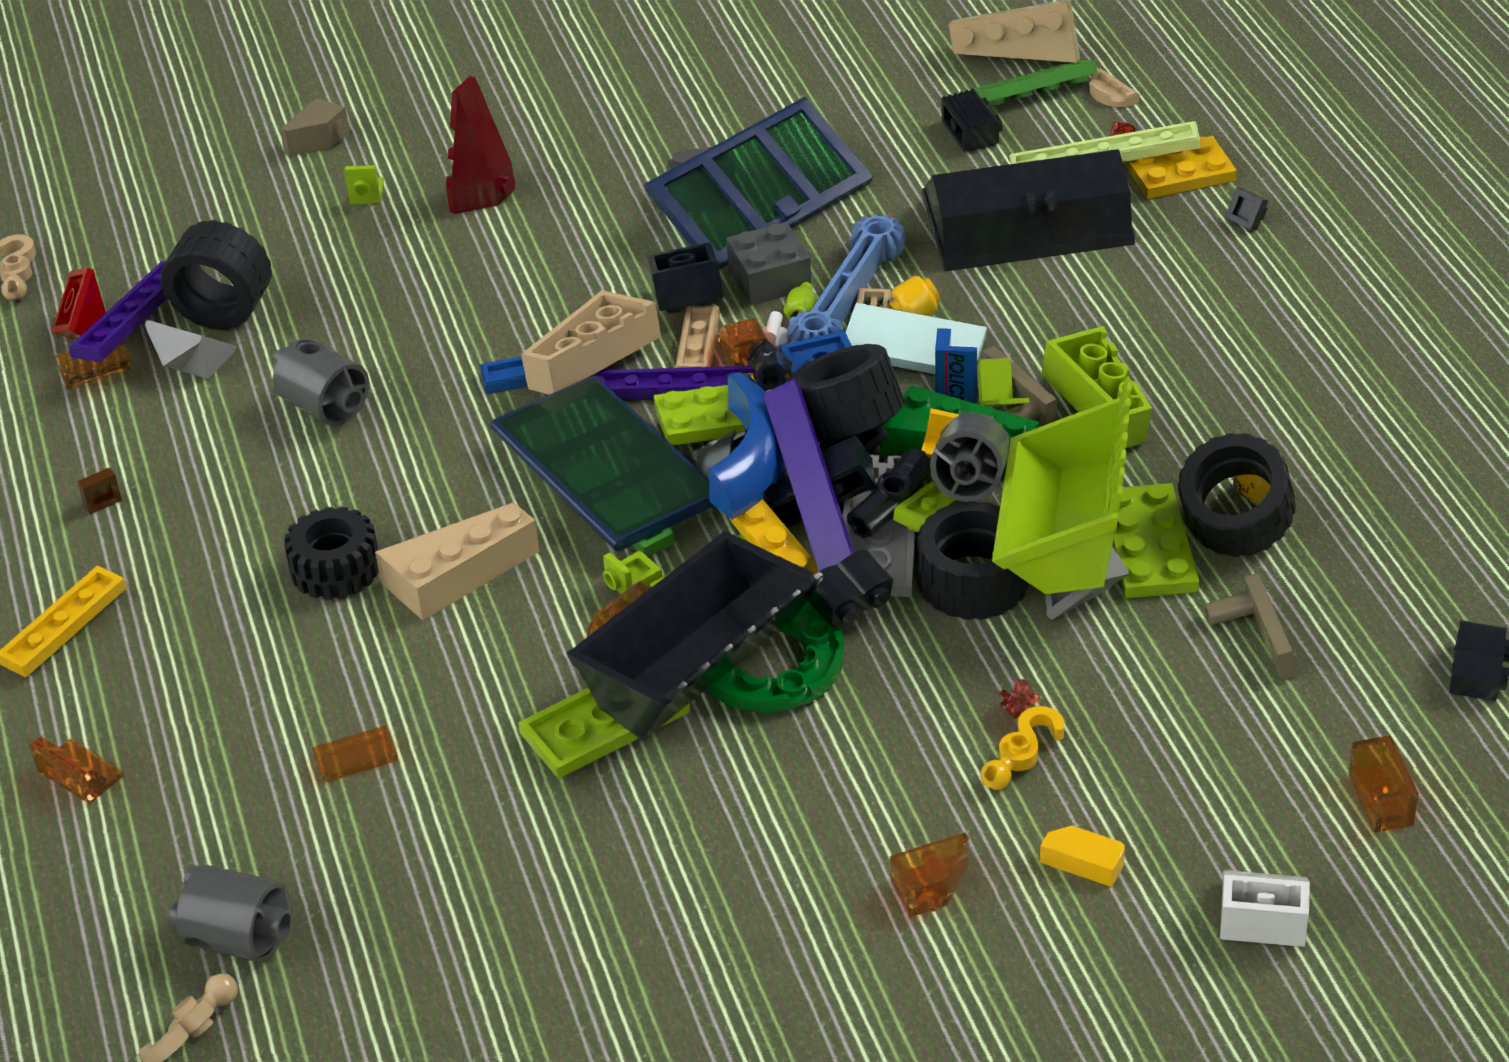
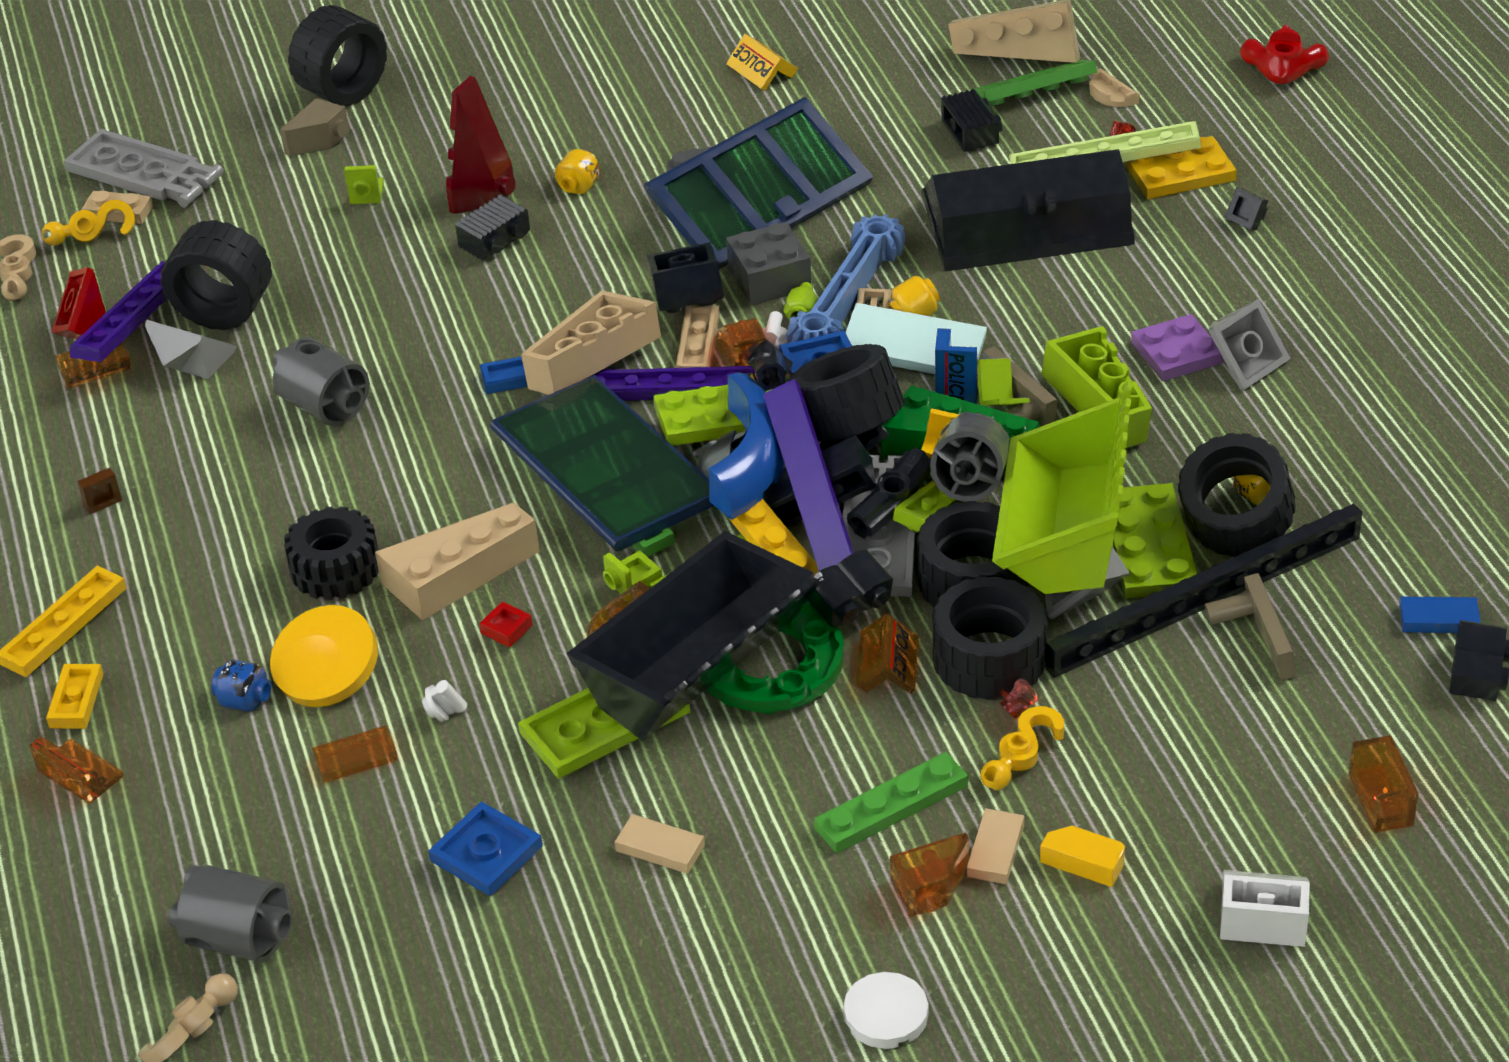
(74, 696): none -> yellow plate
(87, 226): none -> yellow piece
(140, 205): none -> tan plate
(142, 167): none -> light grey hinge
(240, 685): none -> blue head
(315, 48): none -> black tyre
(324, 656): none -> yellow piece
(442, 701): none -> white plate
(485, 848): none -> blue plate
(492, 227): none -> black brick
(506, 624): none -> red plate
(577, 171): none -> yellow head
(659, 843): none -> tan tile
(758, 62): none -> yellow panel
(885, 653): none -> clear orange panel
(886, 1010): none -> white tile
(890, 802): none -> bright green plate
(983, 607): none -> black tyre
(995, 846): none -> tan tile
(1176, 347): none -> medium lavender plate
(1191, 593): none -> black plate
(1248, 343): none -> light grey slope
(1284, 56): none -> red head
(1437, 613): none -> blue tile

